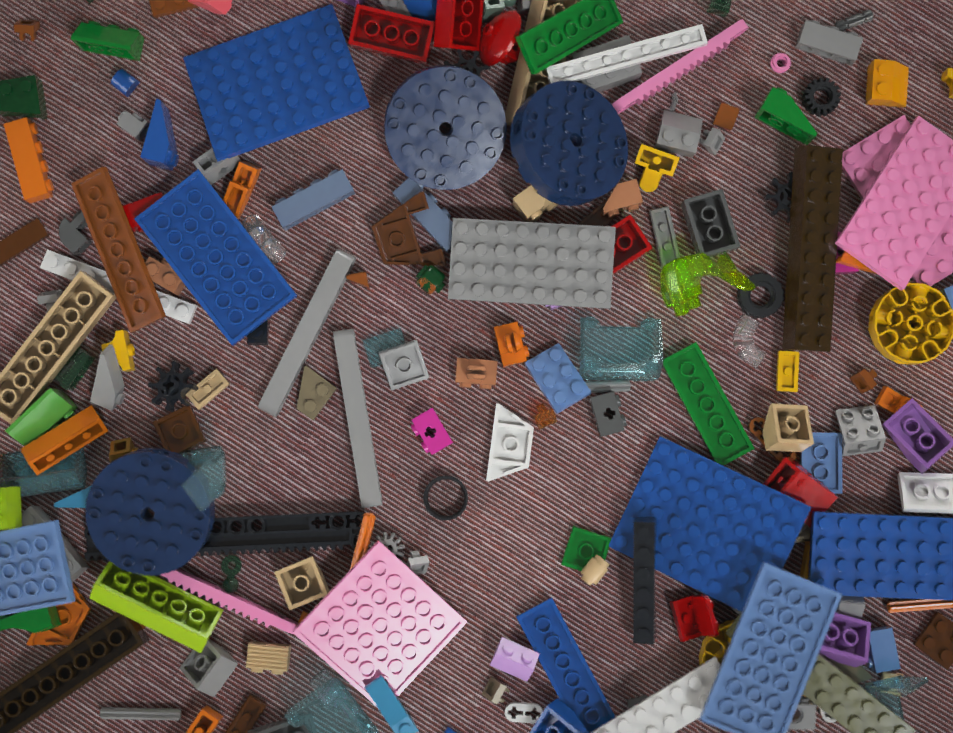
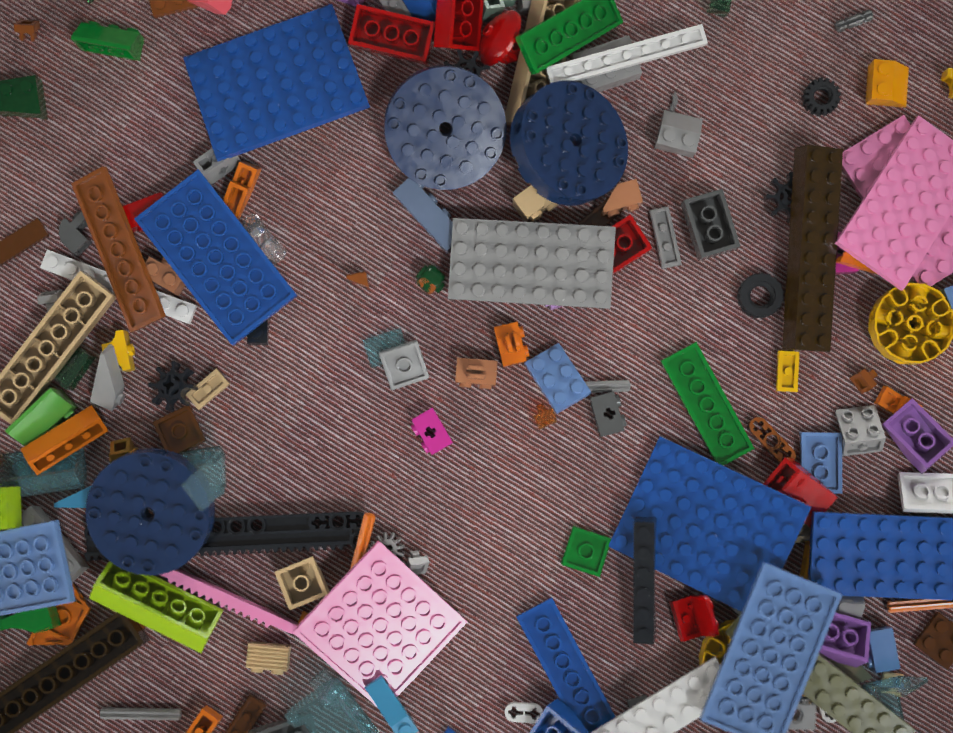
(28, 160): orange brick -> none
(124, 82): blue brick -> none
(133, 124): light grey brick -> none
(160, 143): blue slope -> none
(209, 669): light grey slope -> none
(230, 584): clear green plate -> none
(306, 333): light grey beam -> none
(313, 200): sand blue brick -> none
(313, 393): dark tan wing -> none
(357, 418): light grey beam -> none
(398, 239): reddish brown wing -> none
(429, 509): black tyre -> none
(495, 690): dark tan tile -> none
(509, 444): white wing -> none
(514, 659): lavender brick -> none
(594, 570): tan brick -> none
(620, 351): clear light blue windscreen -> none
(655, 165): yellow brick -> none
(680, 67): bright pink gear -> none
(682, 279): clear neon green hips -> none
(713, 141): light grey tile -> none
(726, 116): dark orange slope -> none
(744, 342): clear cylinder -> none
(780, 57): bright pink plate -> none
(785, 116): green slope -> none
(787, 428): tan slope -> none
(829, 42): light grey brick -> none

